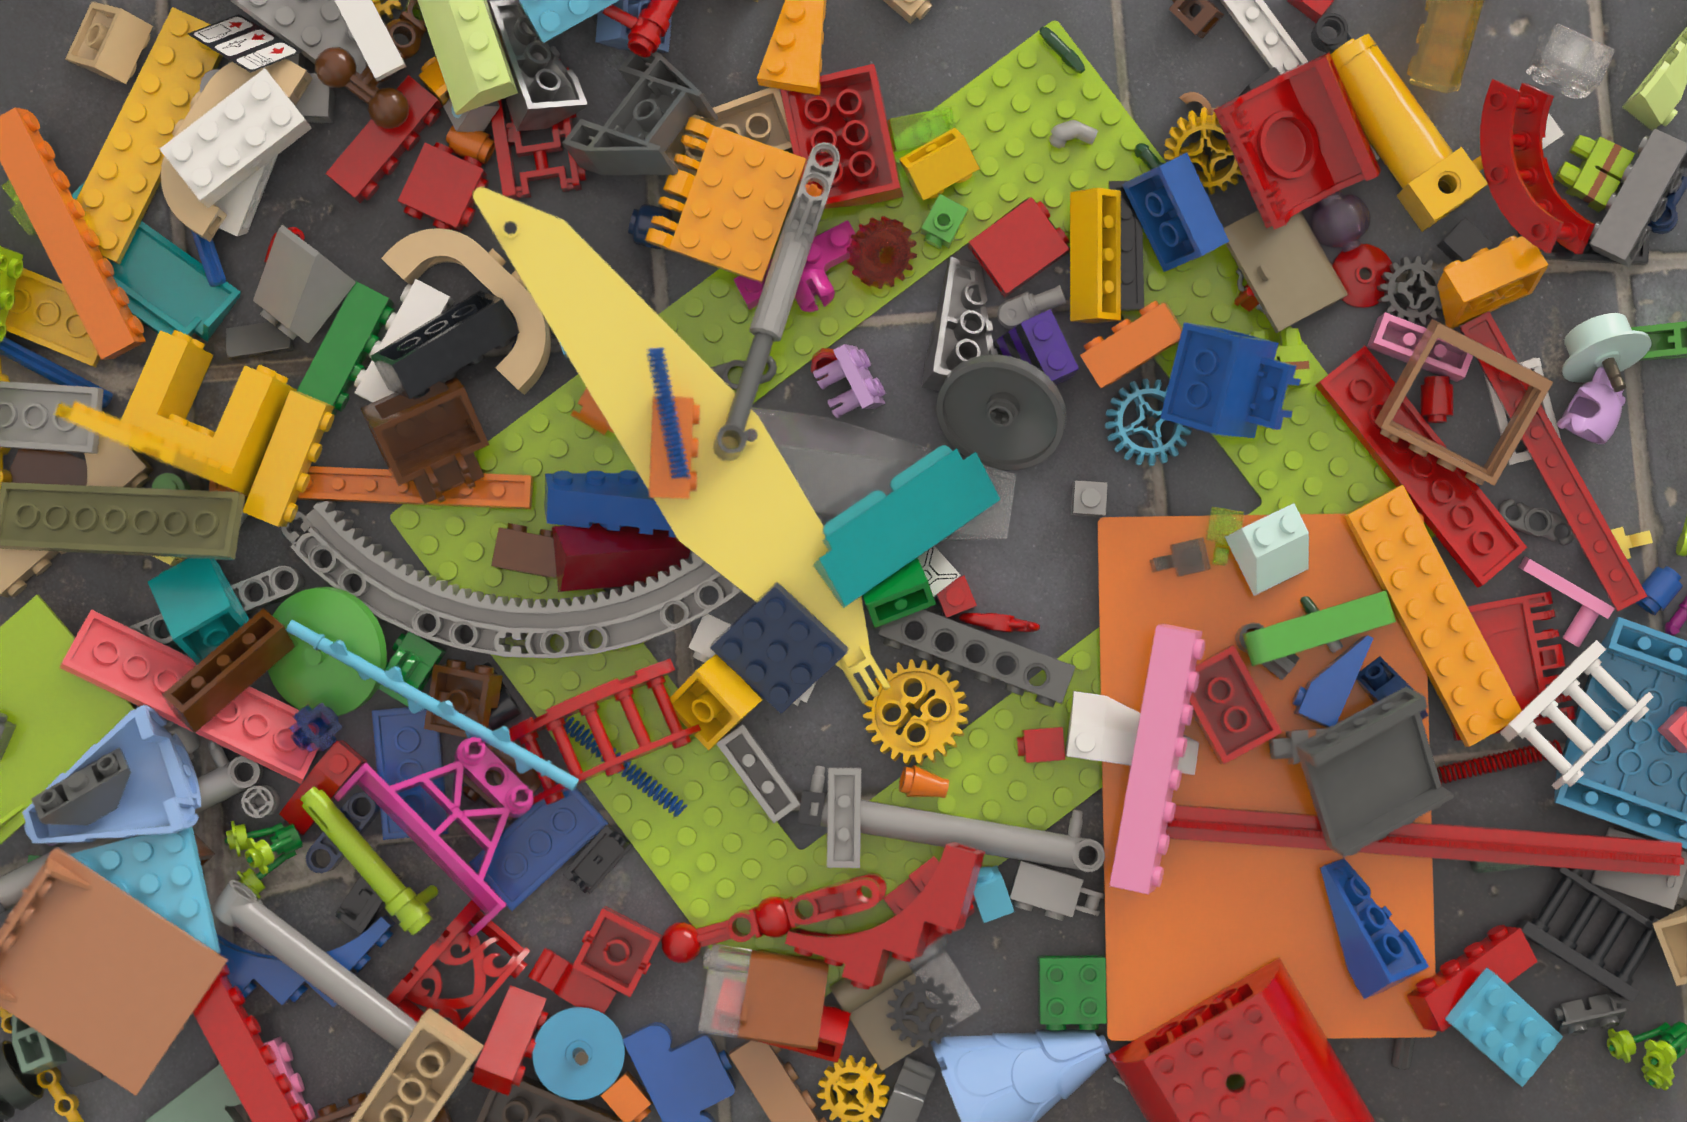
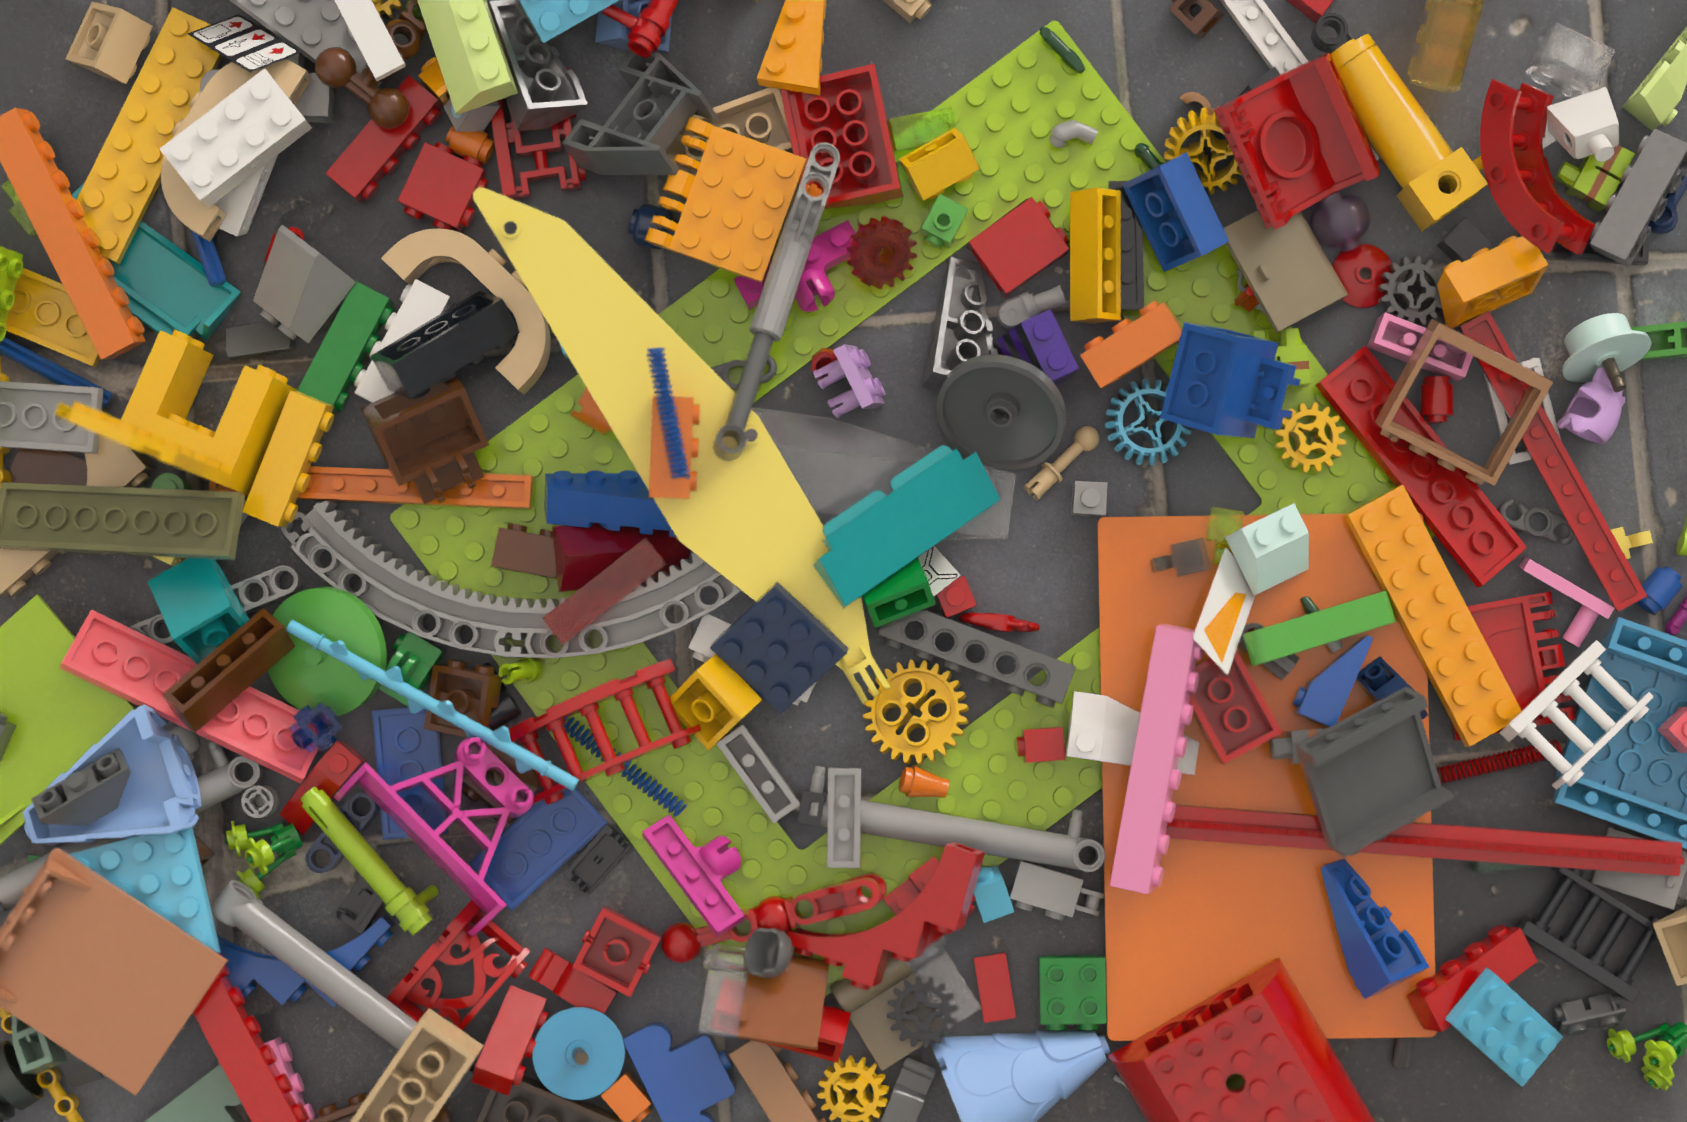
(524, 669): none -> lime pin
(604, 591): none -> clear red plate
(699, 871): none -> dark pink plate
(768, 953): none -> dark grey hair
(994, 987): none -> red tile
(1085, 439): none -> tan pin
(1224, 612): none -> white sticker
(1322, 444): none -> yellow gear
(1585, 125): none -> white torso

